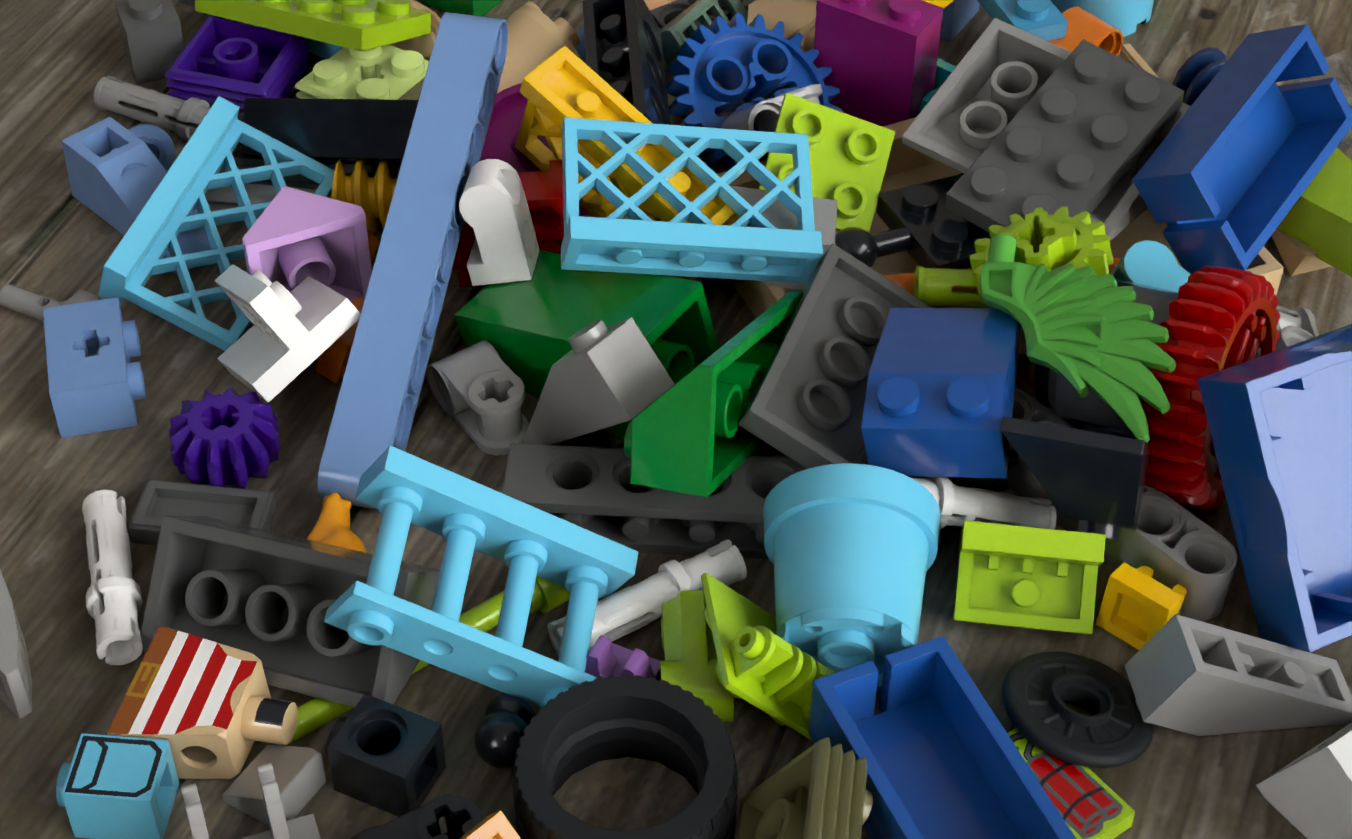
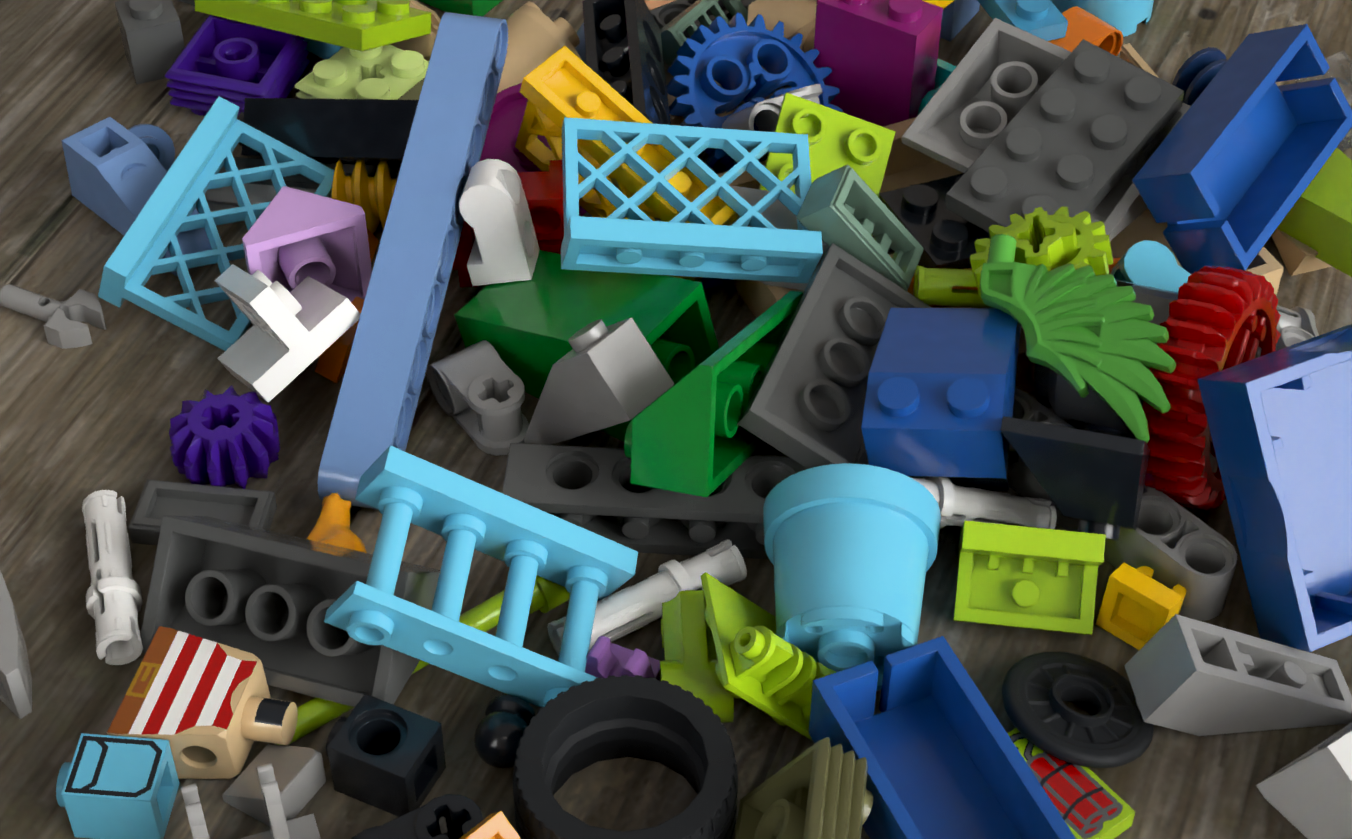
(91, 367): medium blue brick -> none
(151, 106): light grey pin -> none
(848, 216): none -> sand green slope

